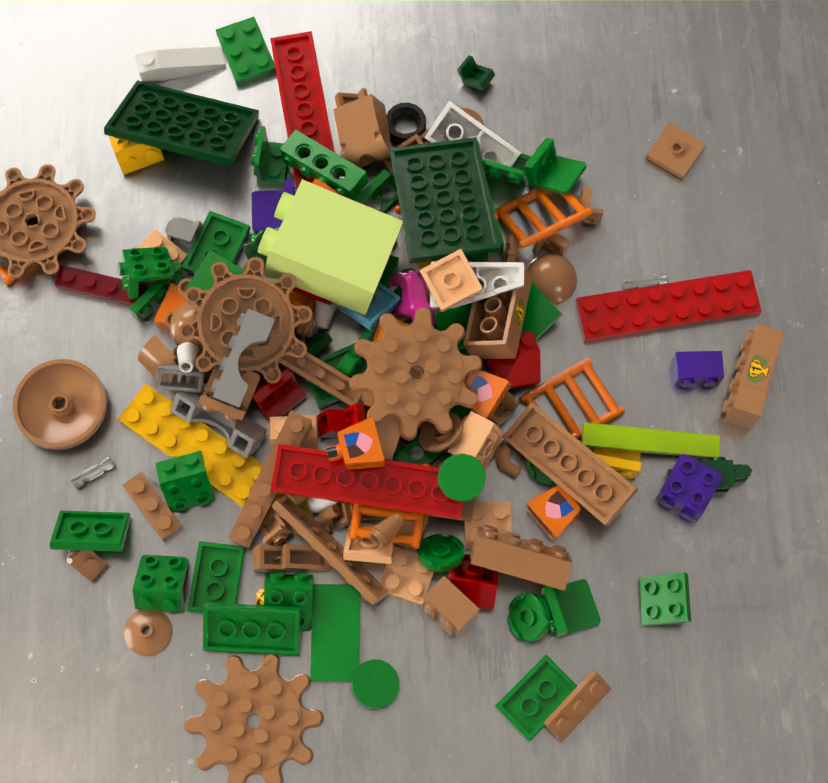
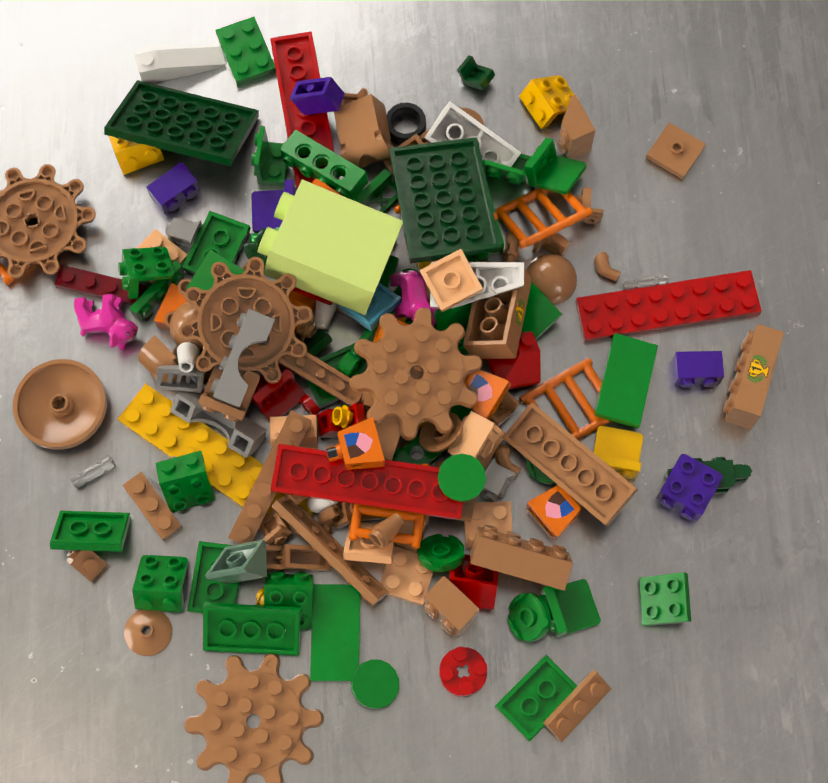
(107, 319): none -> dark pink animal
(173, 188): none -> dark purple brick
(240, 563): none -> sand green slope
(309, 405): none -> red tile
(317, 96): none -> dark purple brick
(342, 416): none -> yellow plate
(476, 667): none -> red plate
(497, 482): none -> light grey window
(546, 98): none -> yellow bracket
(576, 131): none -> medium nougat slope
(603, 267): none -> medium nougat arm
(626, 380): none -> green tile
(650, 440): lime tile -> none

